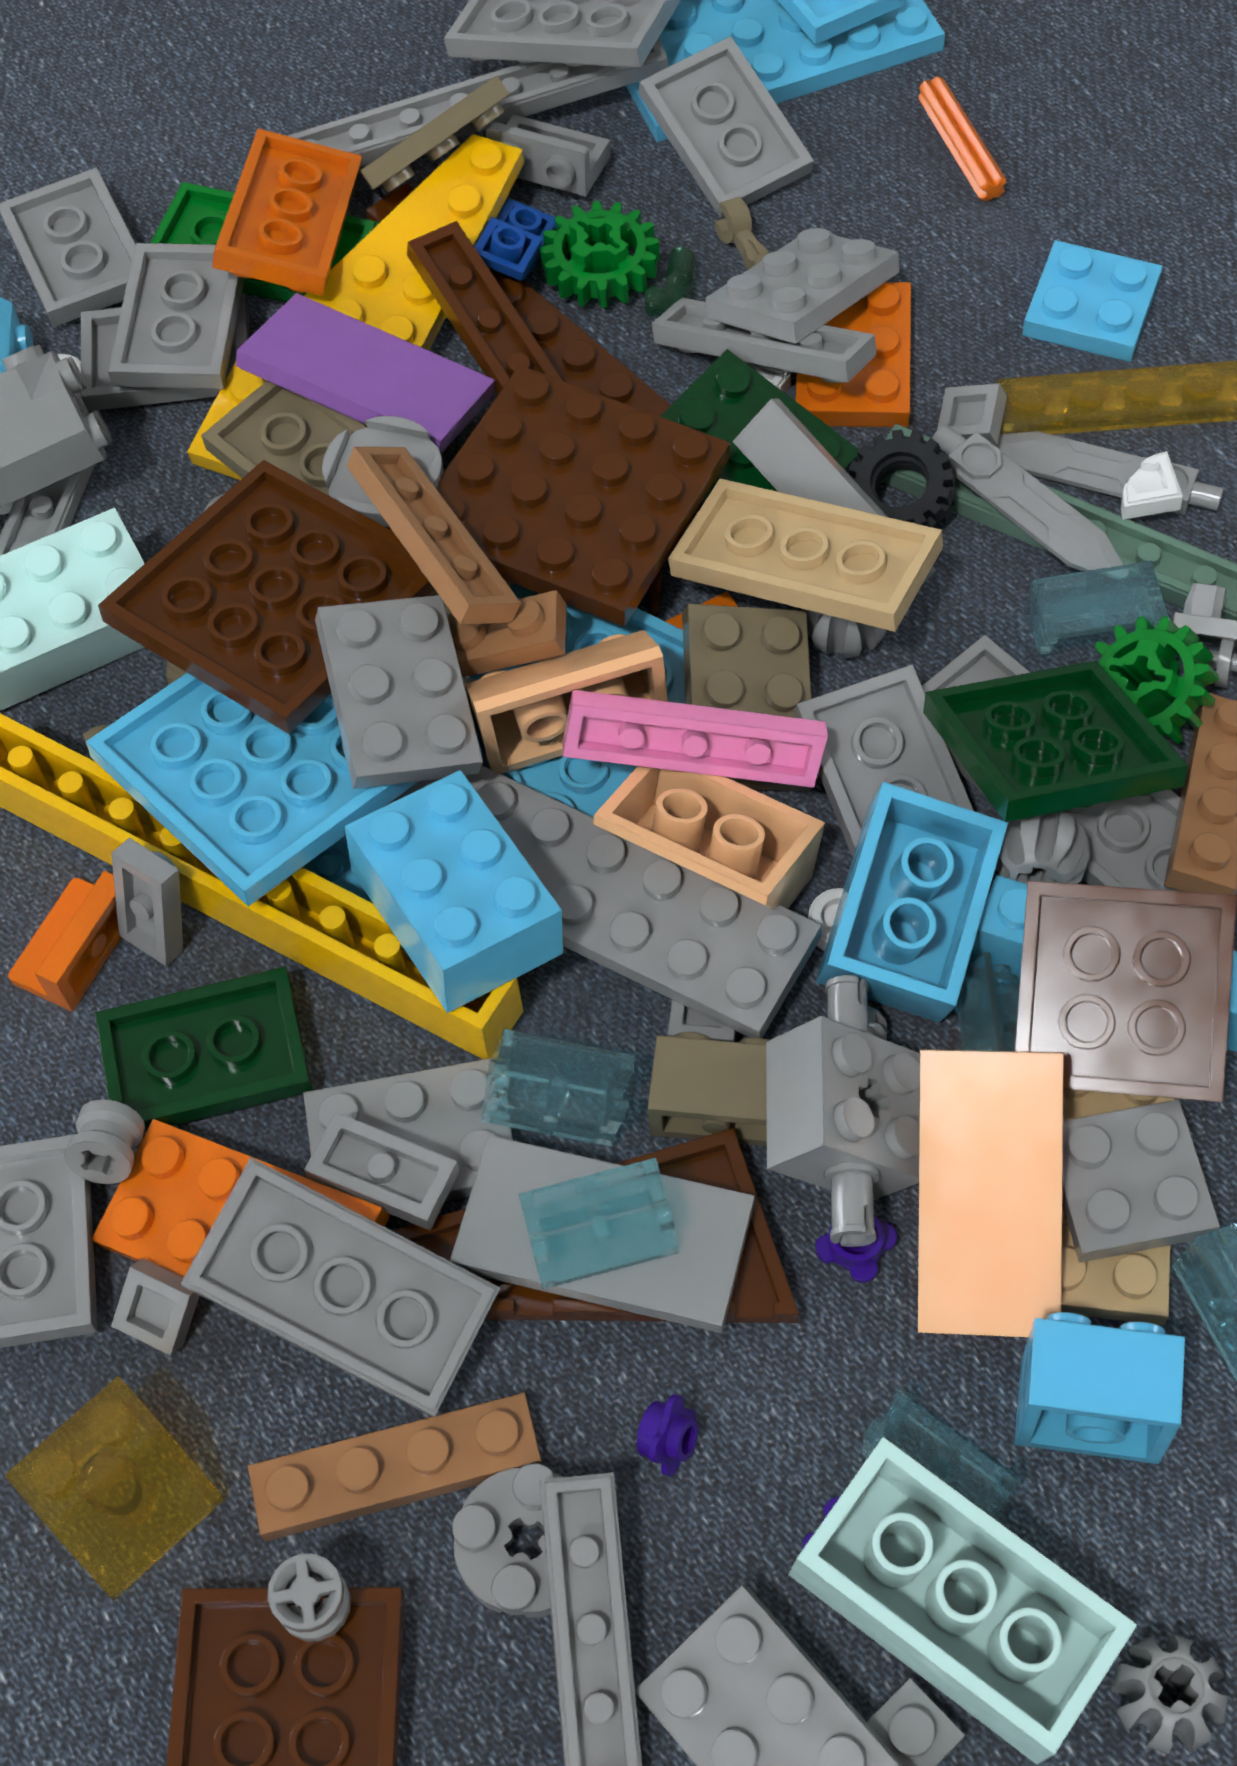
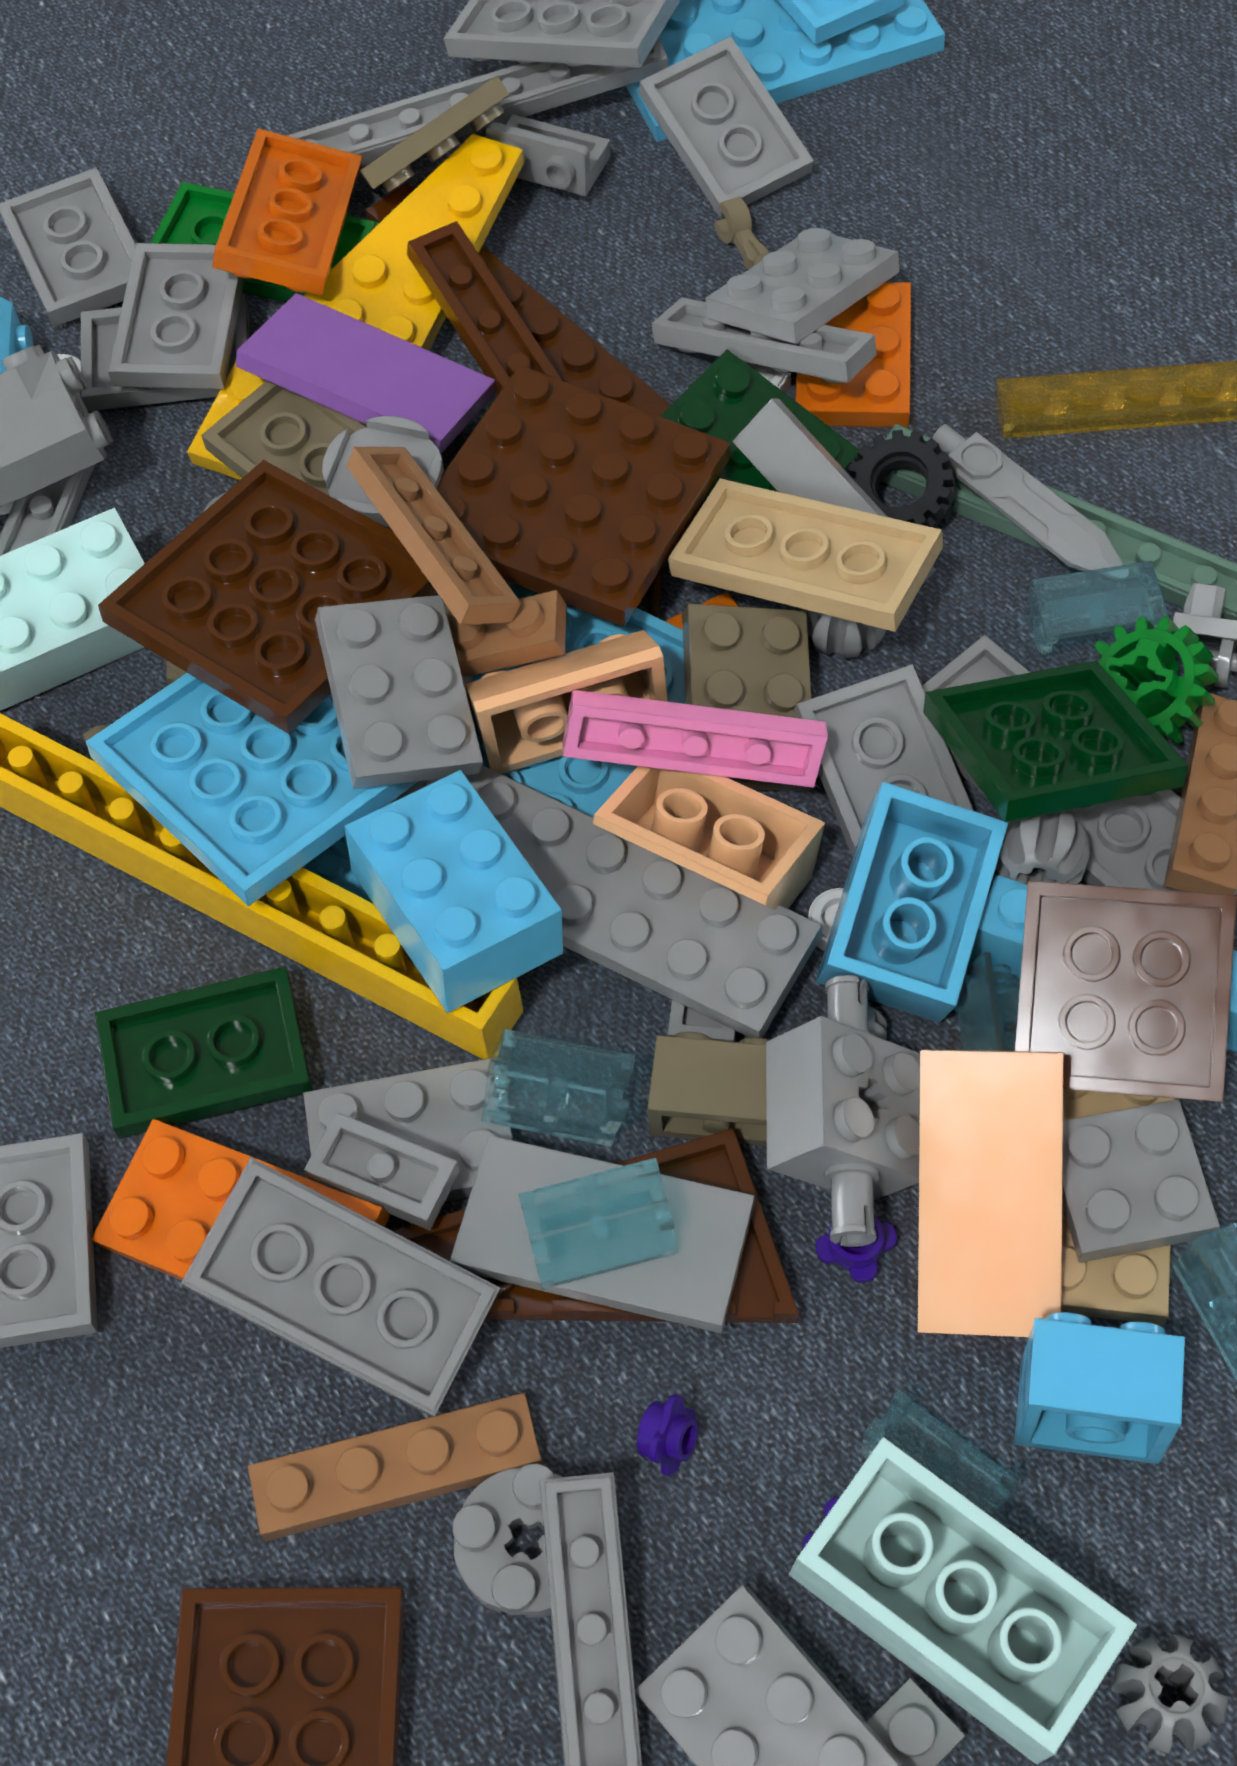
(70, 943): orange panel -> none
(104, 1141): light grey wheel -> none
(115, 1487): clear yellow slope -> none
(148, 901): light grey plate -> none
(155, 1307): light grey plate -> none
(303, 1582): light grey wheel -> none
(514, 239): blue slope -> none
(600, 254): green gear -> none
(677, 282): clear green arm -> none
(962, 139): orange axle -> none
(974, 410): light grey plate -> none
(1092, 300): medium azure plate -> none
(1096, 467): light grey piece -> none
(1151, 489): white tile -> none

